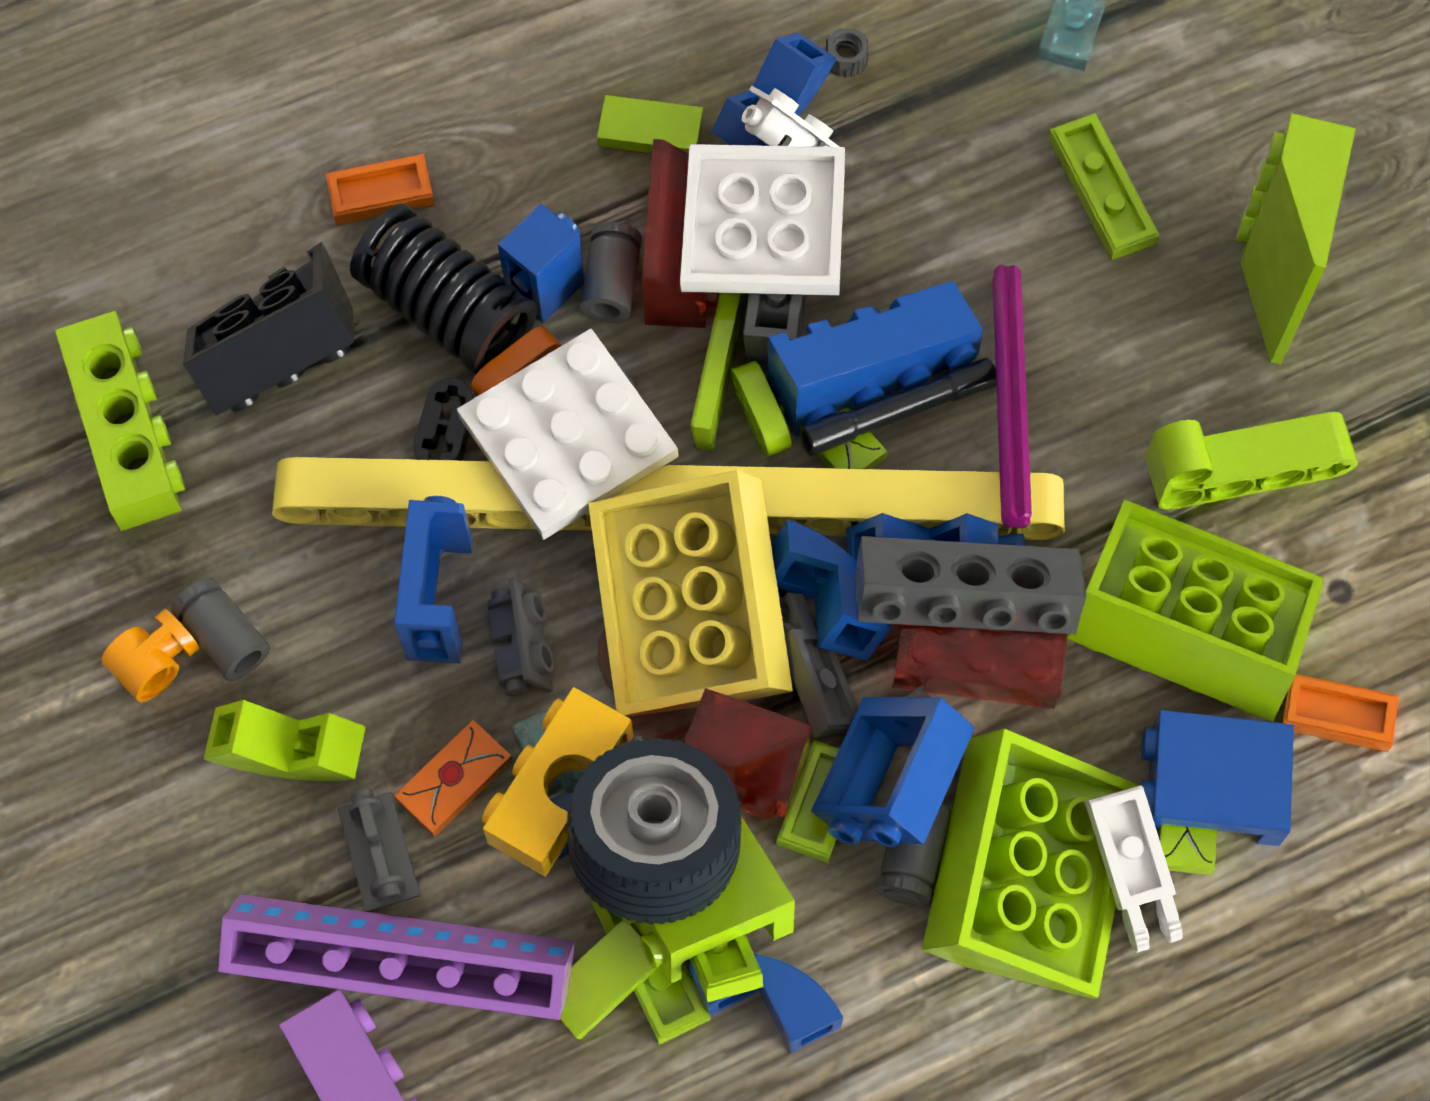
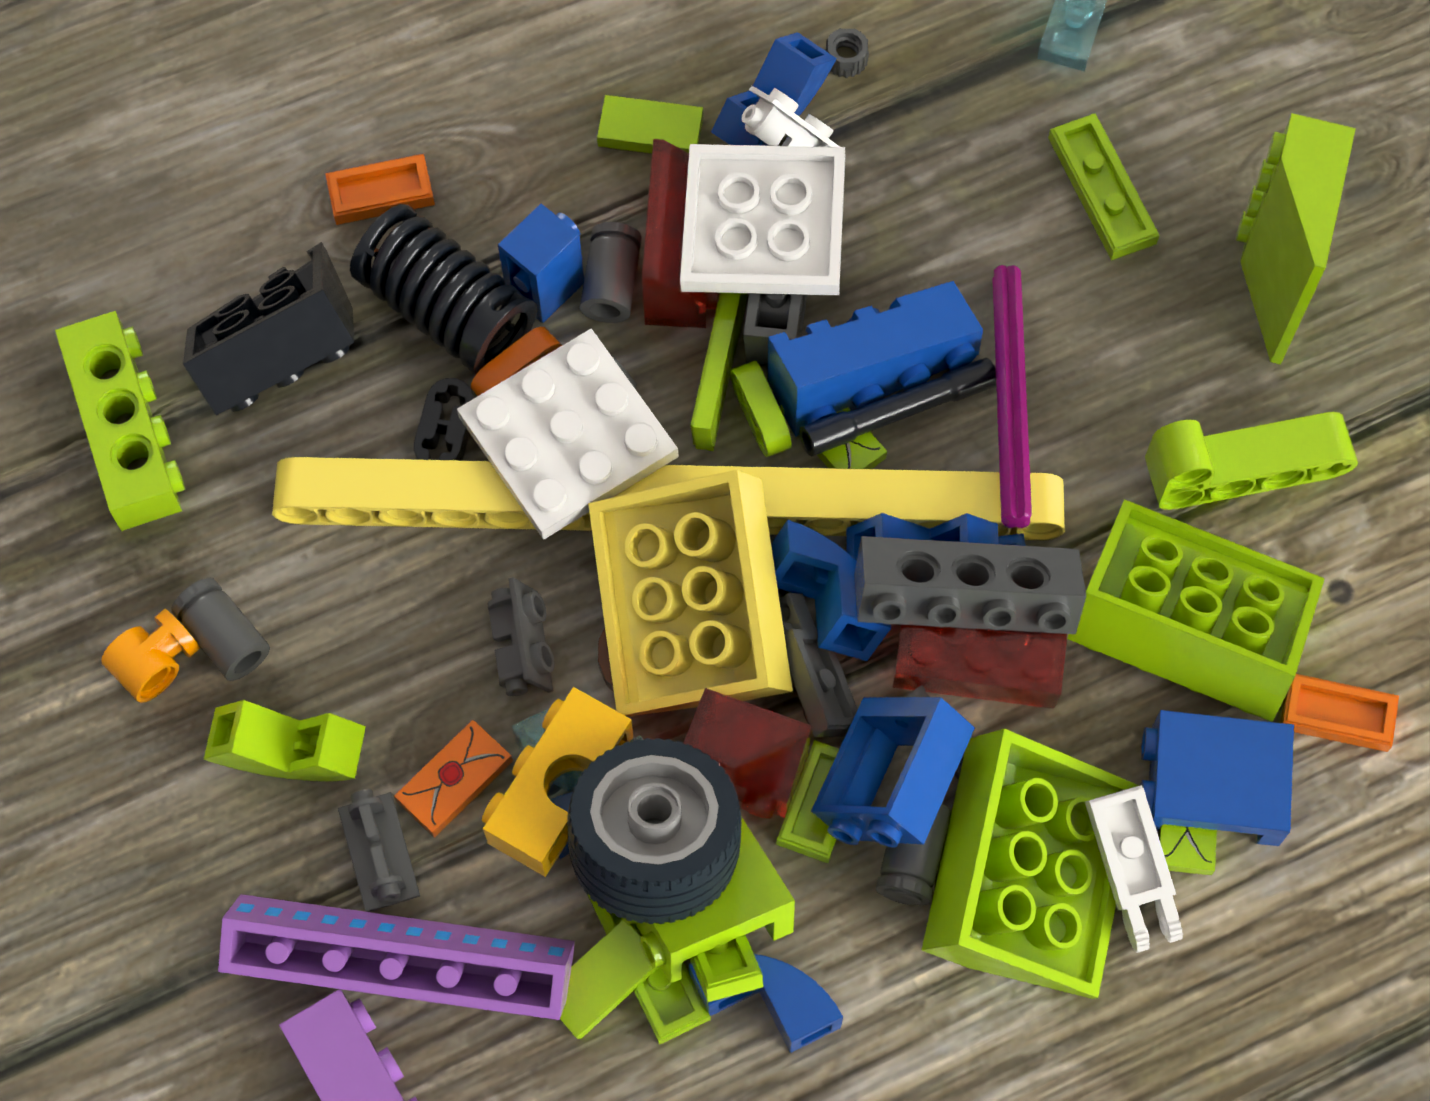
(427, 629): blue panel -> none

